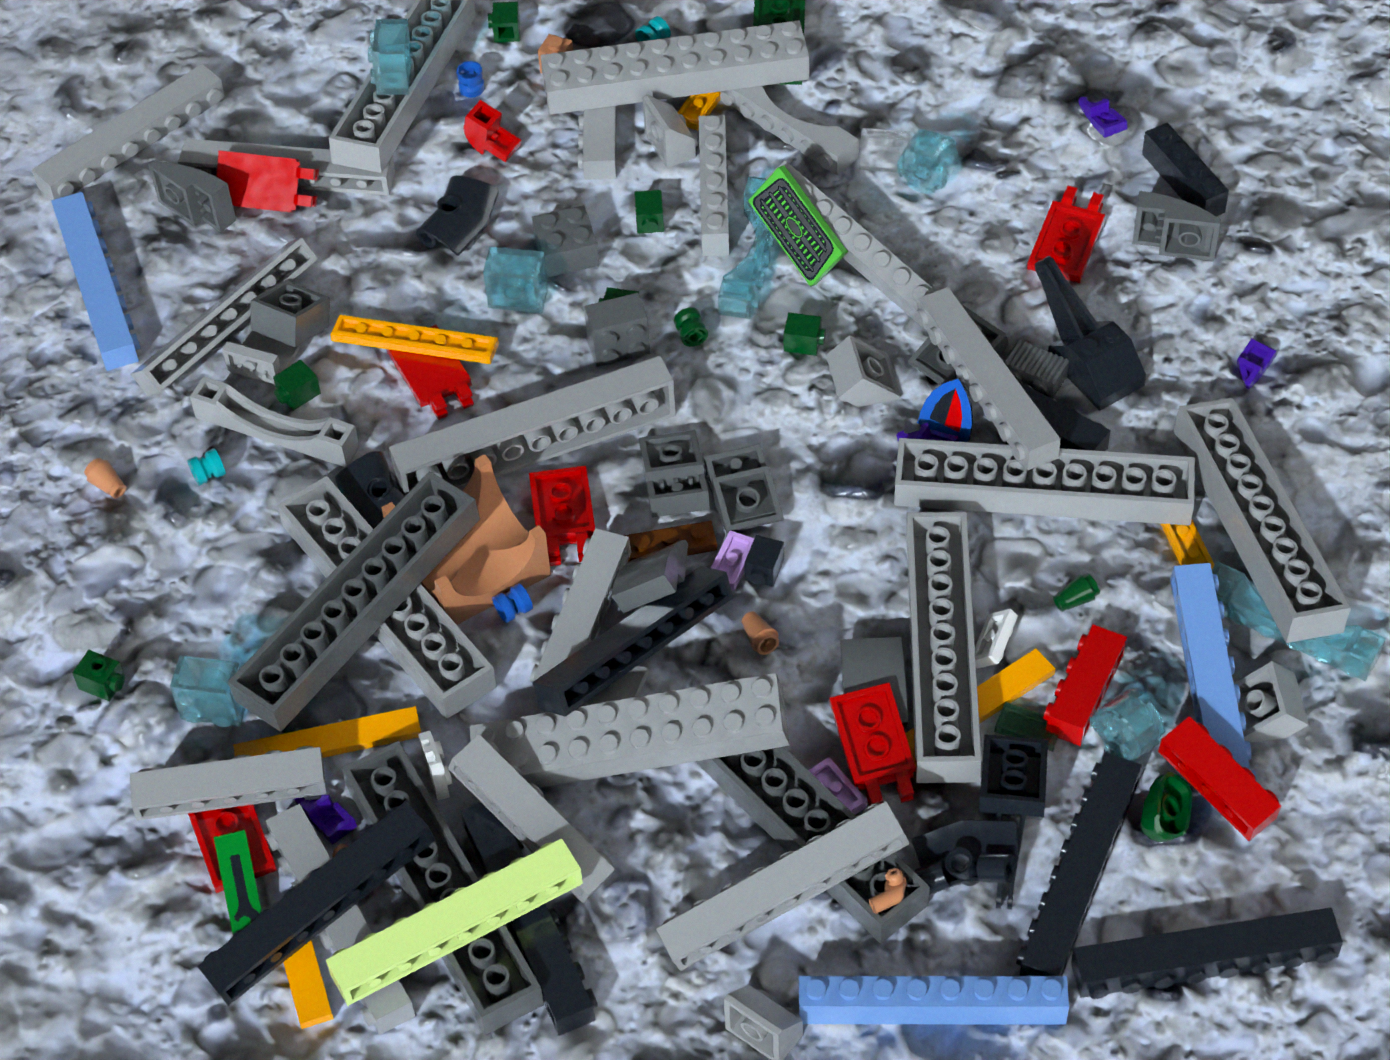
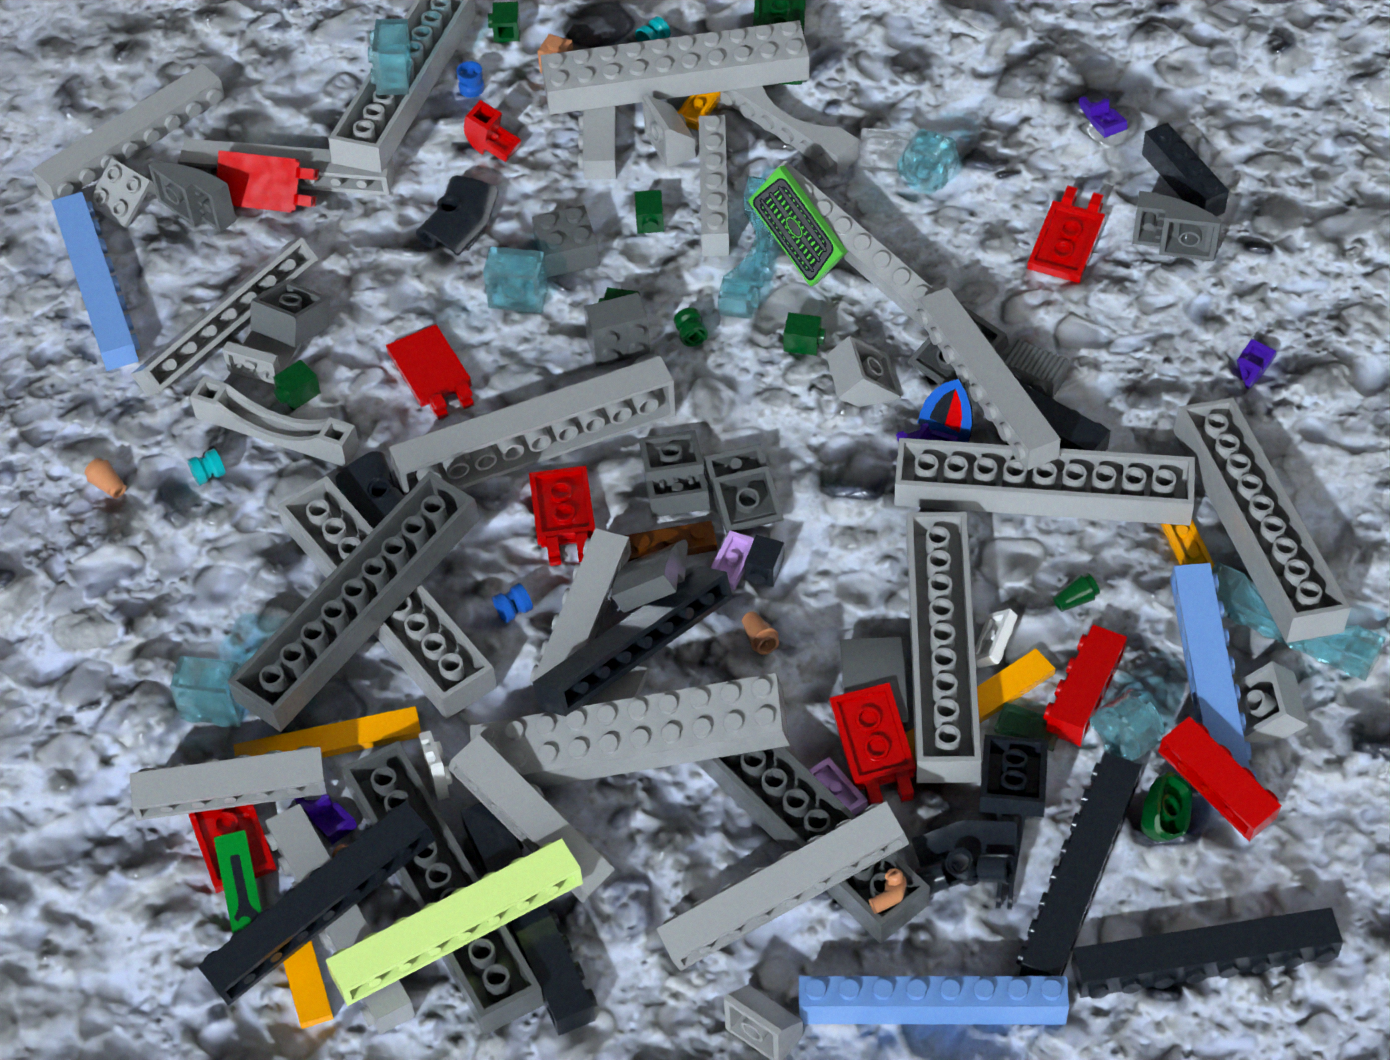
(99, 675): dark green brick -> none
(121, 192): none -> light grey bracket
(415, 339): light orange tile -> none
(490, 556): nougat piece -> none
(1098, 352): black slope -> none

